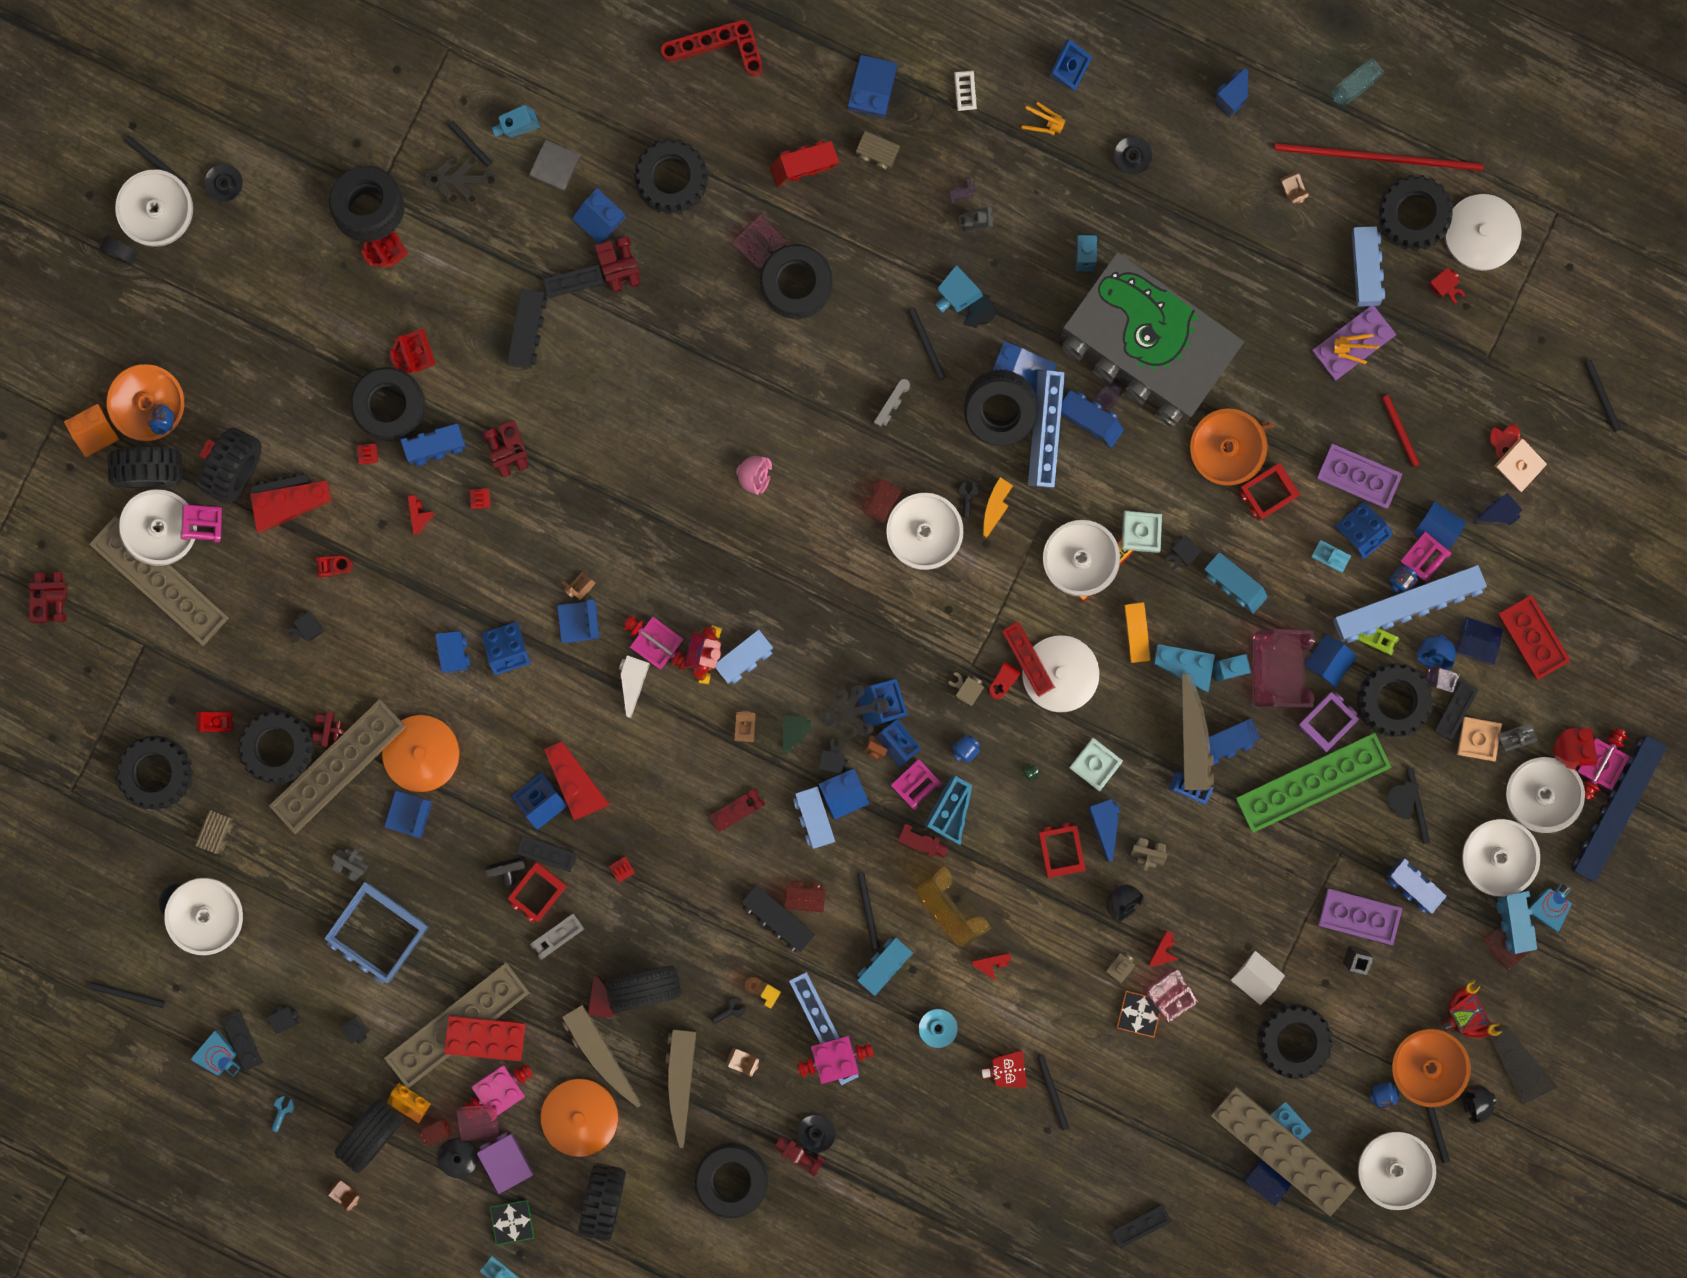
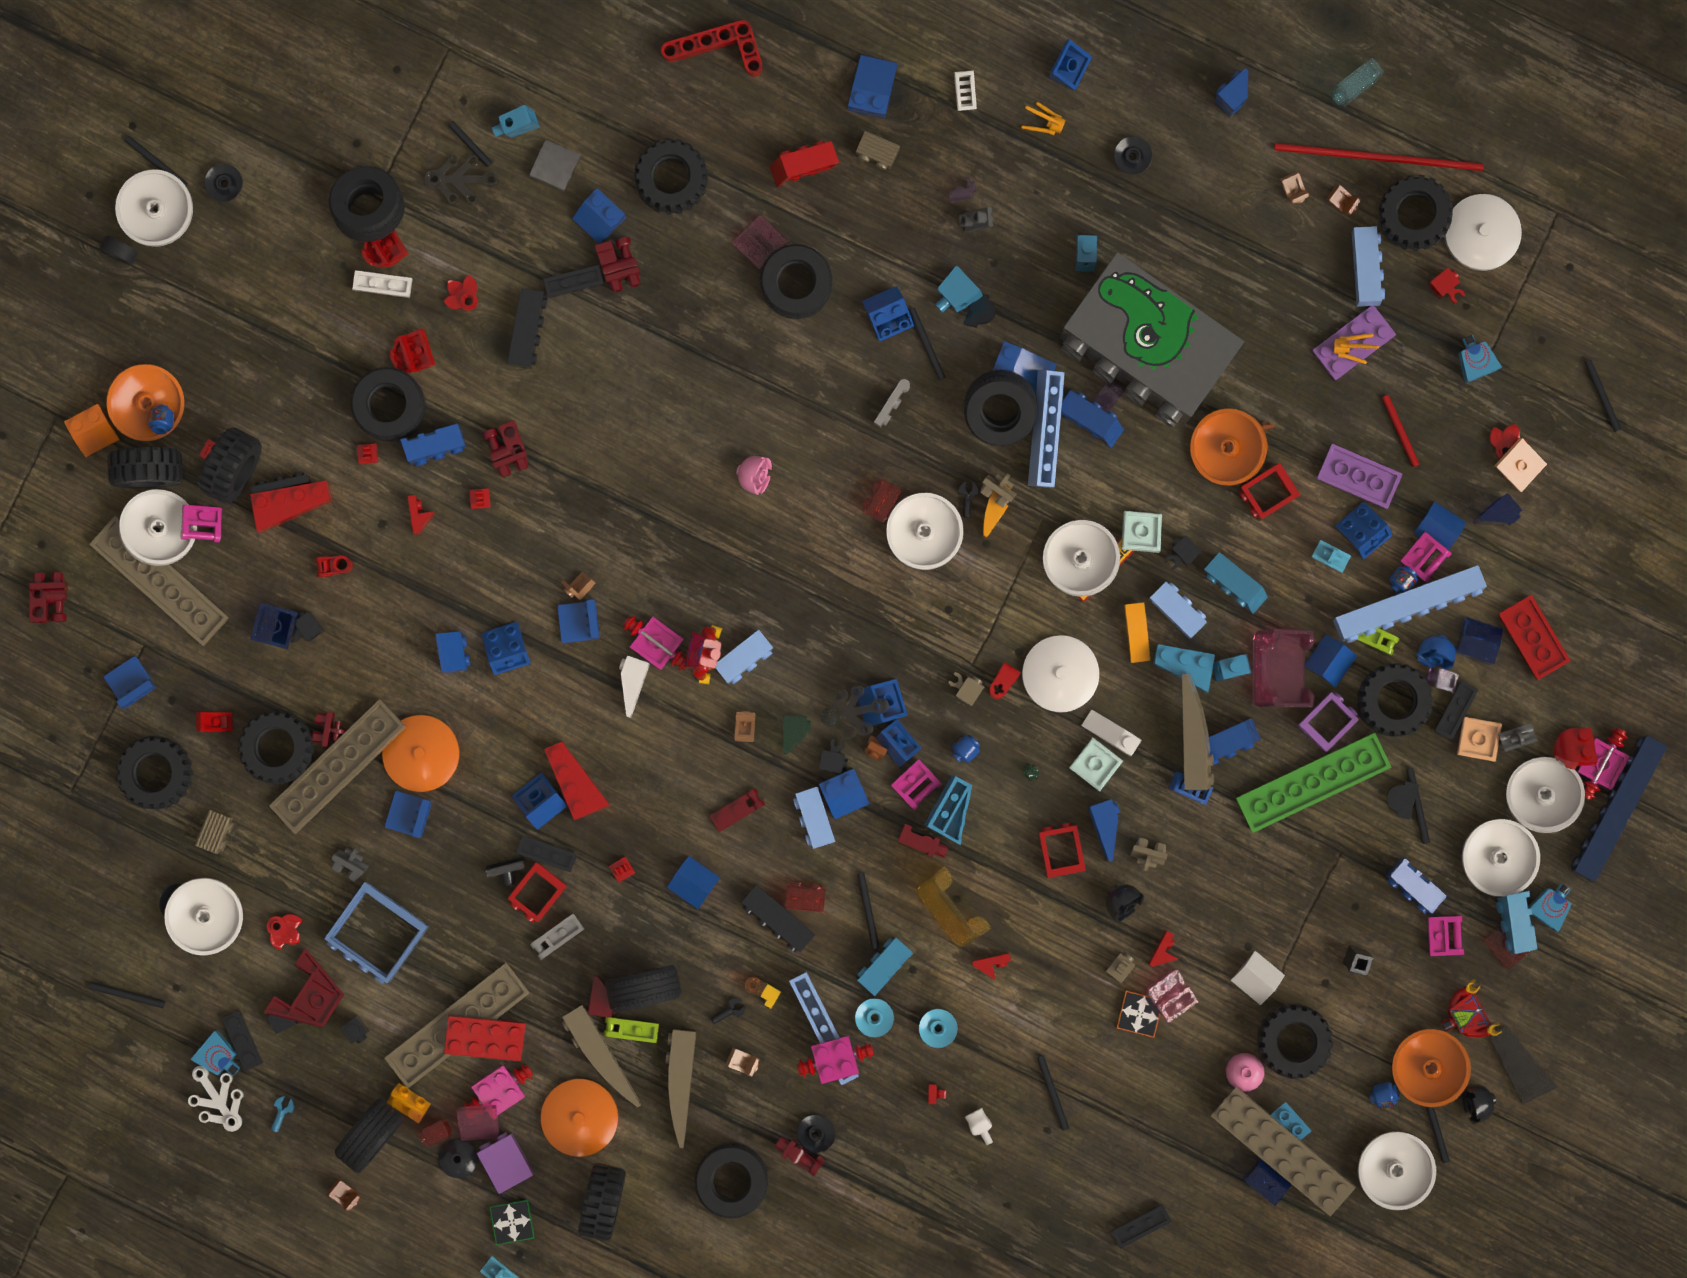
(130, 682): none -> blue bracket
(218, 1101): none -> white plant
(274, 626): none -> clear blue slope
(286, 932): none -> red plate
(315, 1000): none -> dark red wing
(382, 284): none -> white plate
(460, 292): none -> red plate
(632, 1030): none -> lime plate
(693, 882): none -> blue slope
(874, 1028): none -> medium azure dish
(888, 313): none -> blue slope
(933, 1093): none -> red tile
(979, 1125): none -> white piece
(991, 484): none -> dark tan hips
(1007, 1070): red torso -> none
(1028, 659): red tile -> none
(1111, 733): none -> white slope
(1178, 609): none -> light blue brick
(1245, 1071): none -> bright pink cylinder
(1343, 200): none -> dark orange bracket
(1360, 916): medium lavender tile -> none
(1439, 936): none -> dark pink plate
(1477, 360): none -> dark azure torso

